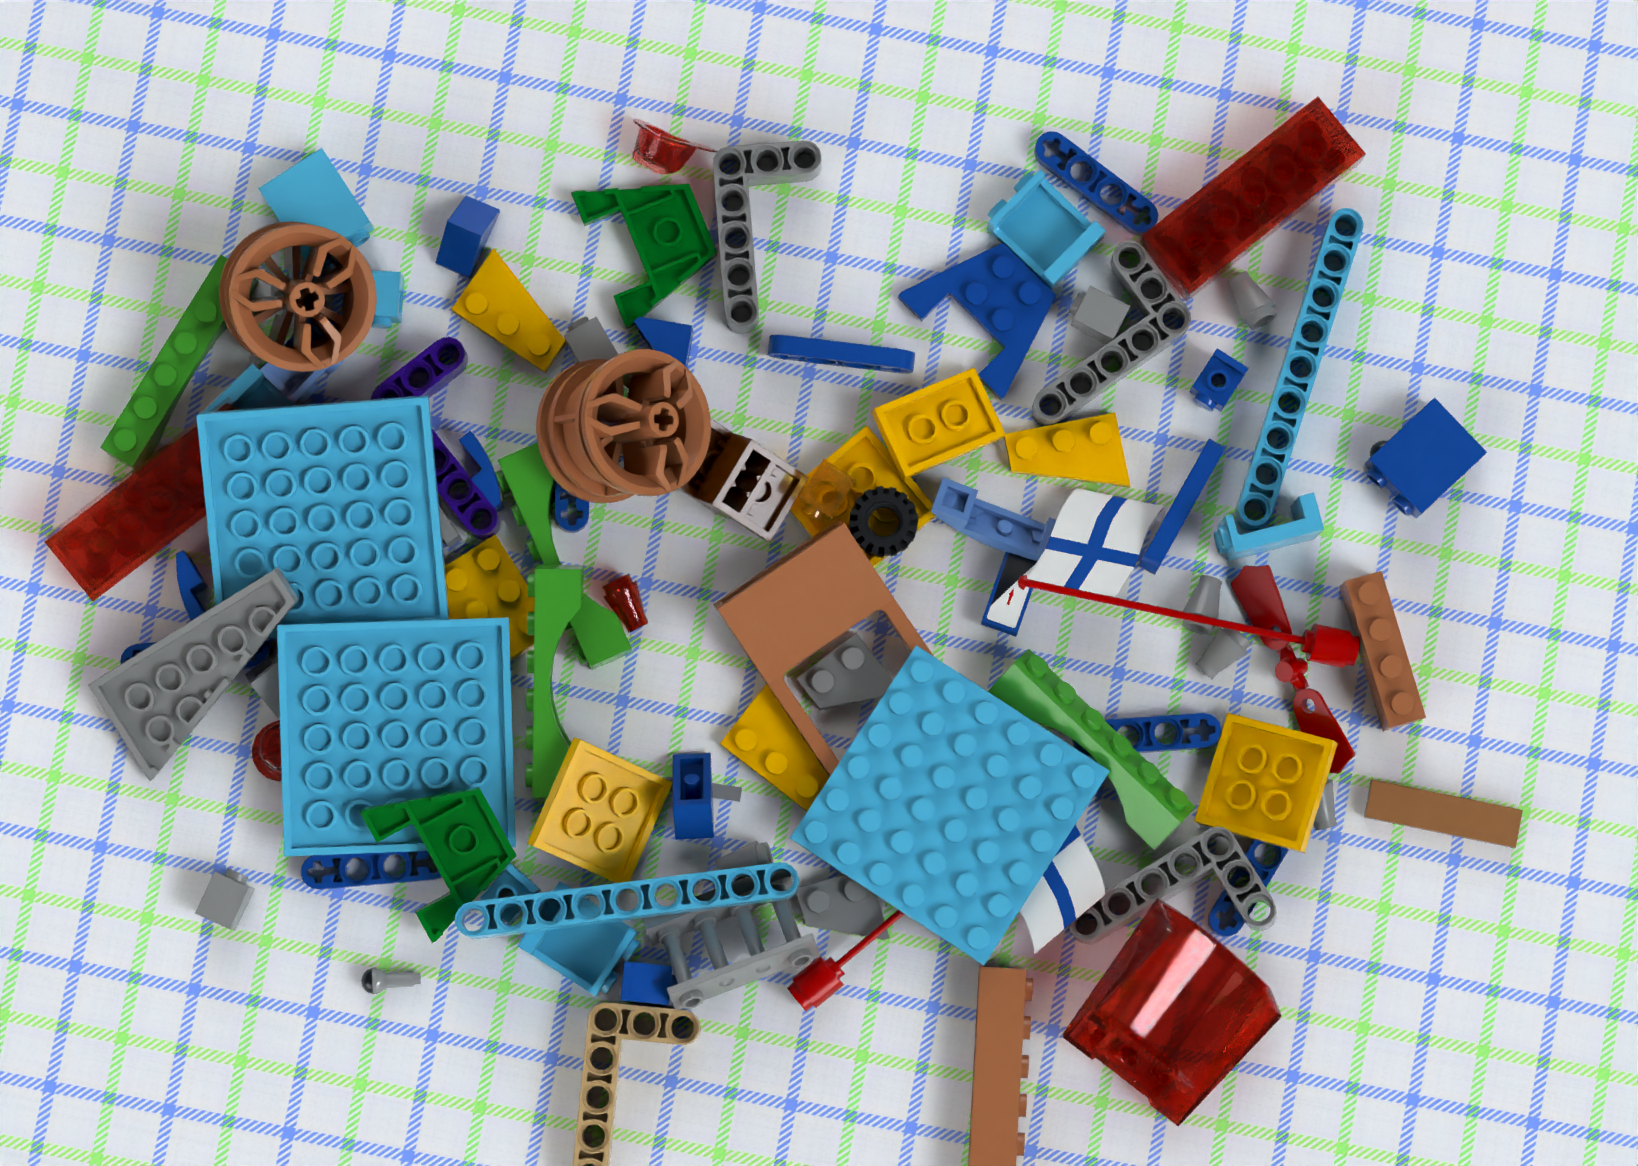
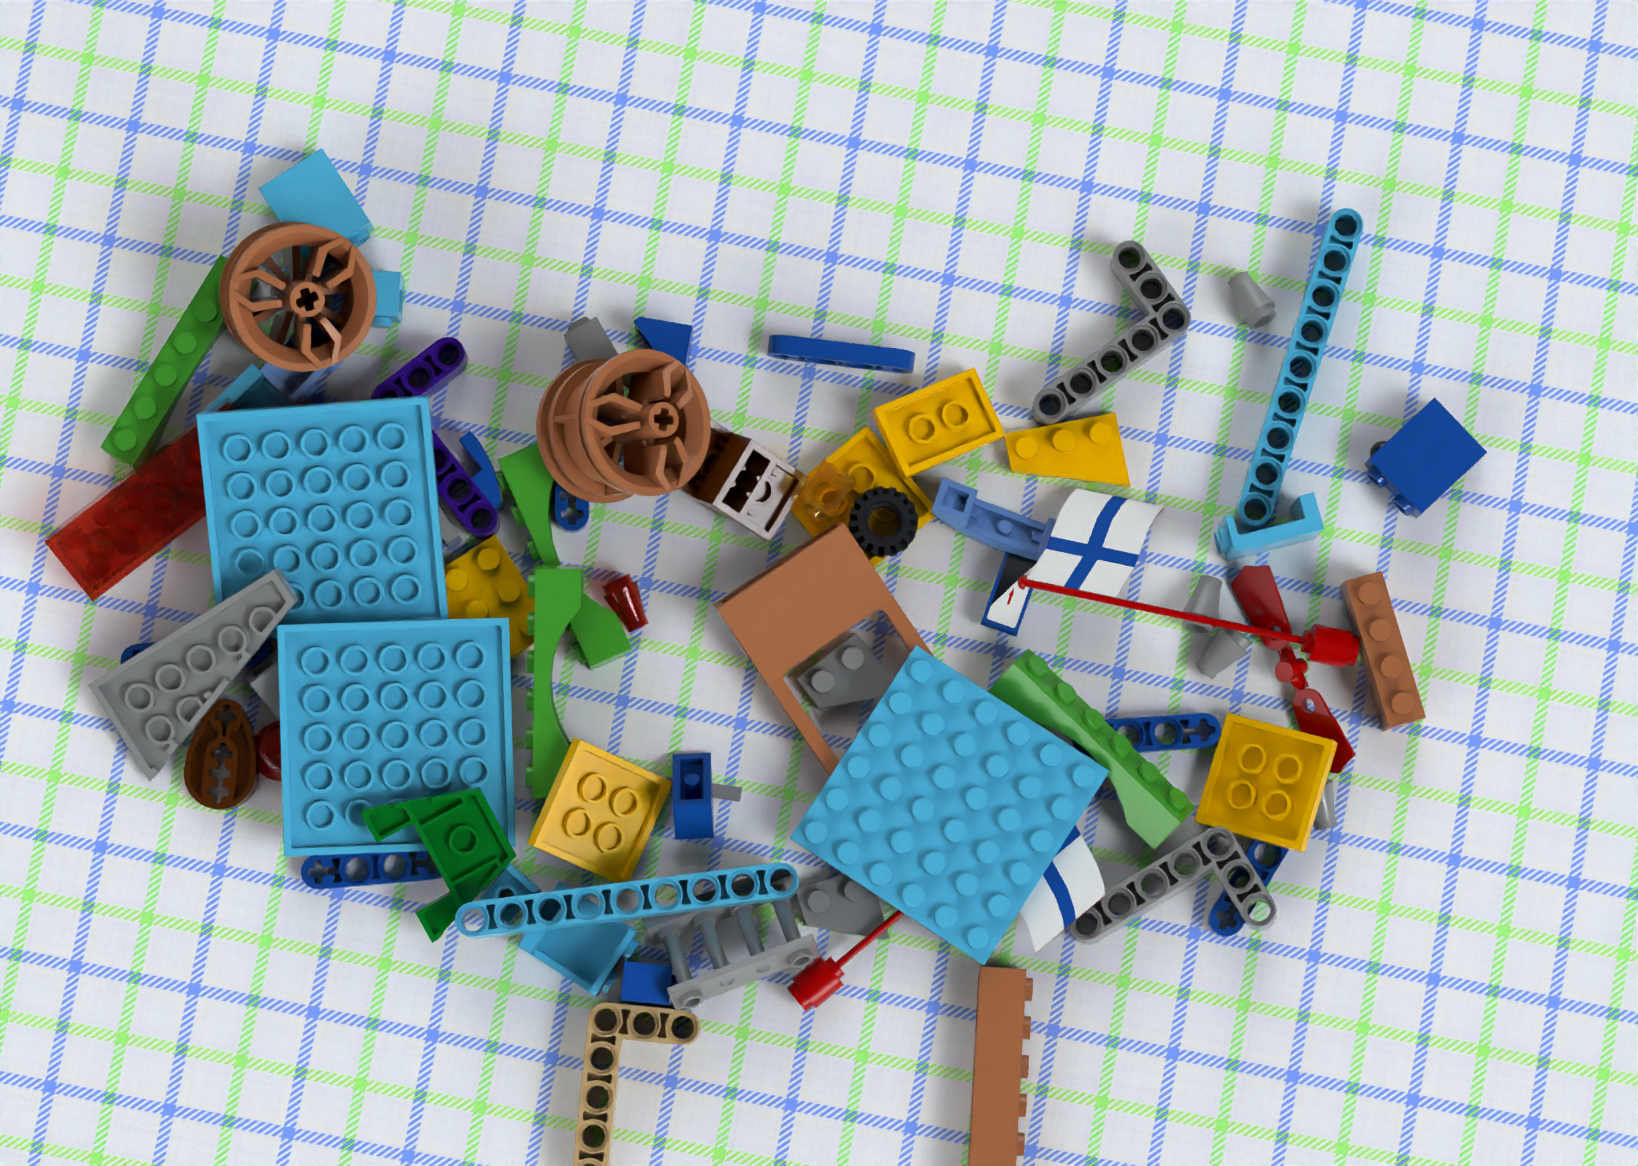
(190, 583): blue slope -> none
(201, 759): none -> reddish brown piece
(225, 899): light grey brick -> none
(376, 980): light grey piece -> none
(466, 236): blue slope -> none
(508, 314): yellow wing -> none
(662, 150): clear red piece -> none
(666, 235): green wing -> none
(740, 220): light grey beam -> none
(746, 856): light grey cone -> none
(776, 750): yellow wing -> none
(997, 294): blue wing -> none
(1043, 229): medium azure panel -> none
(1098, 314): light grey brick -> none
(1100, 178): blue beam -> none
(1173, 1012): clear red windscreen -> none
(1181, 506): blue beam -> none
(1226, 367): blue brick -> none
(1252, 198): clear red brick -> none
(1443, 813): medium nougat tile -> none

